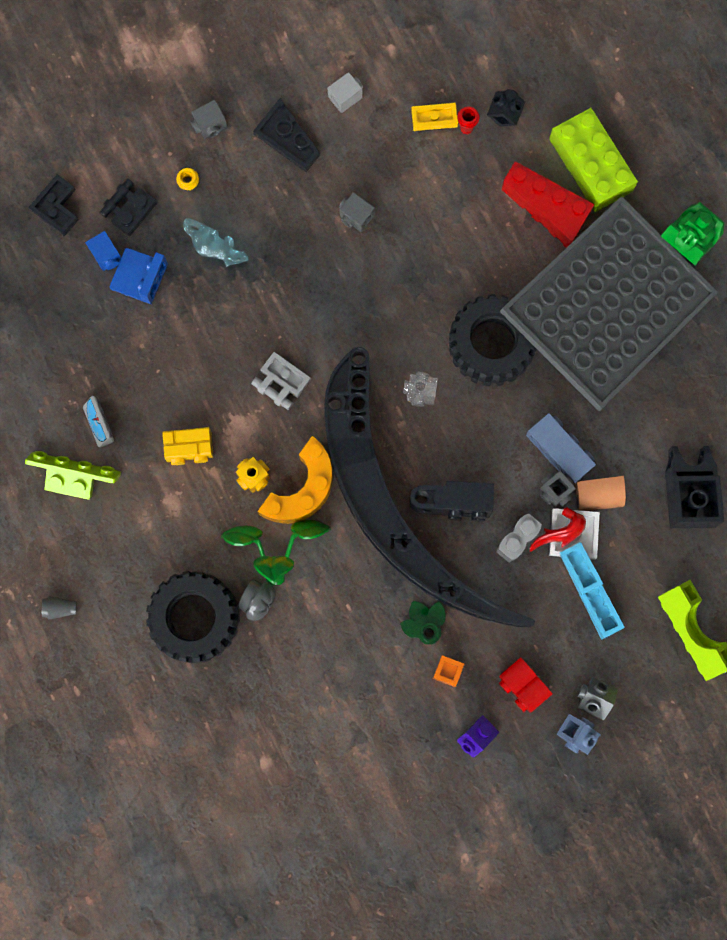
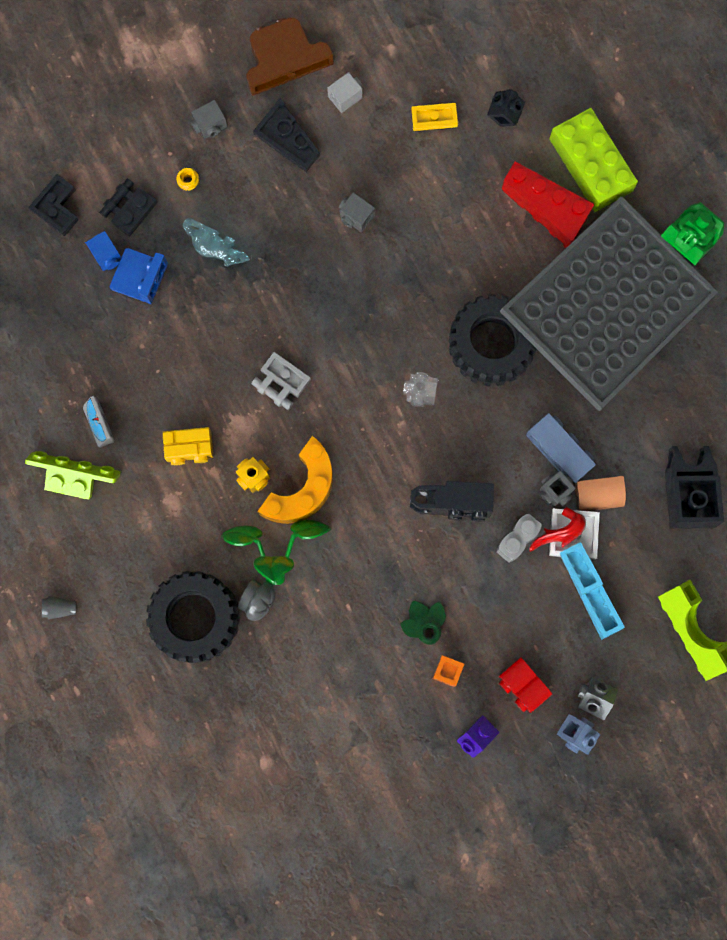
(284, 55): none -> reddish brown brick
(372, 504): black beam -> none
(468, 119): red cone -> none

